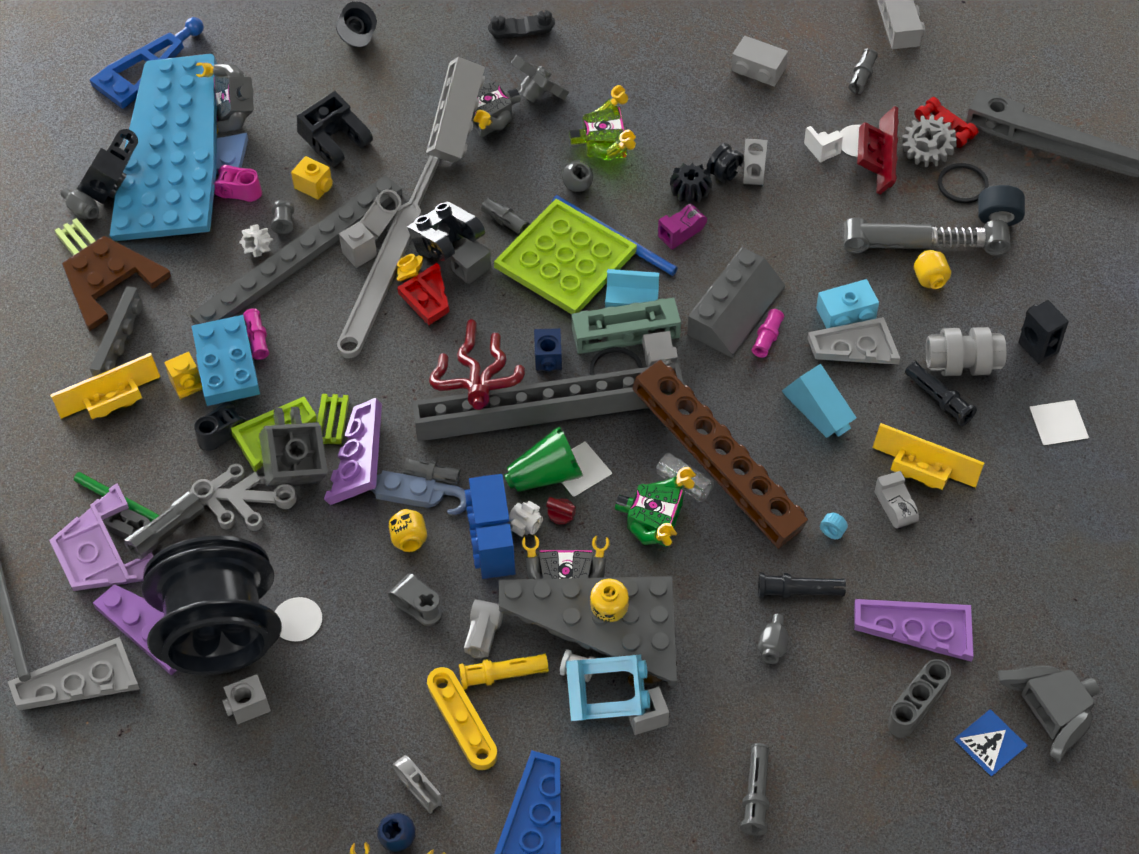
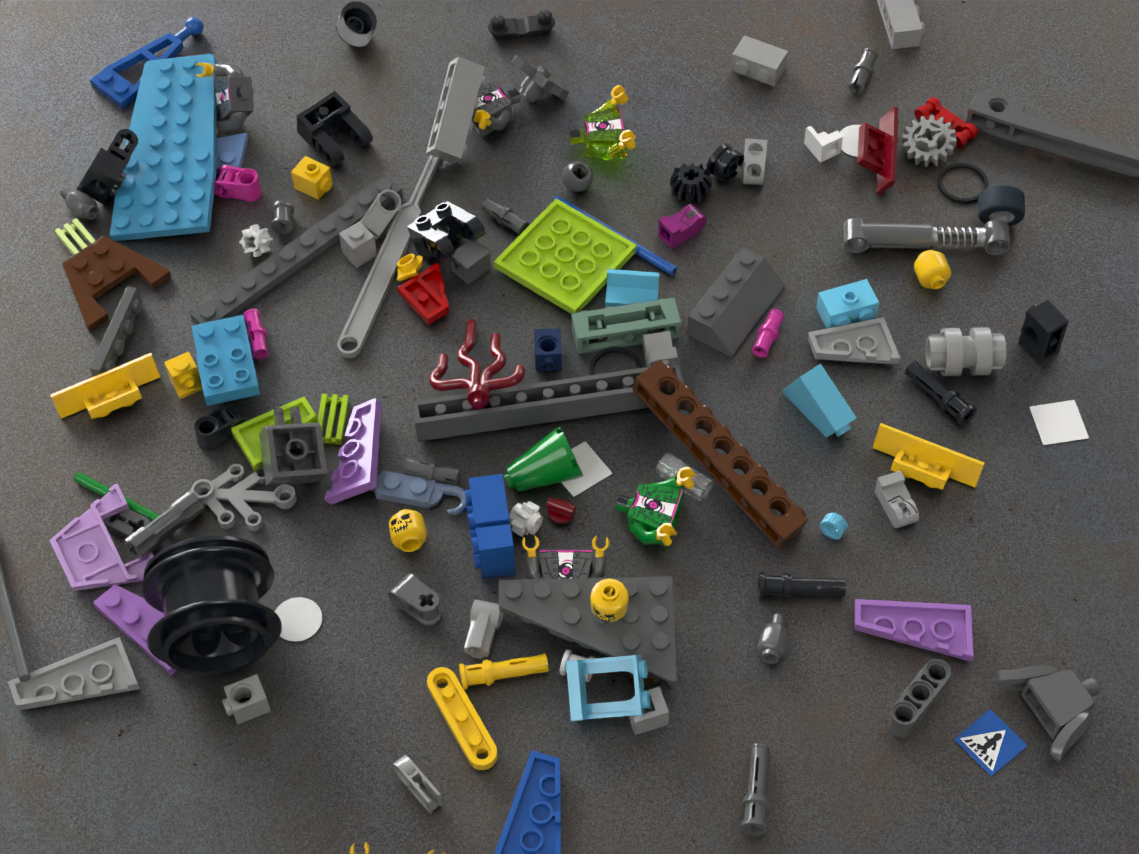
(396, 832): dark blue piece -> none

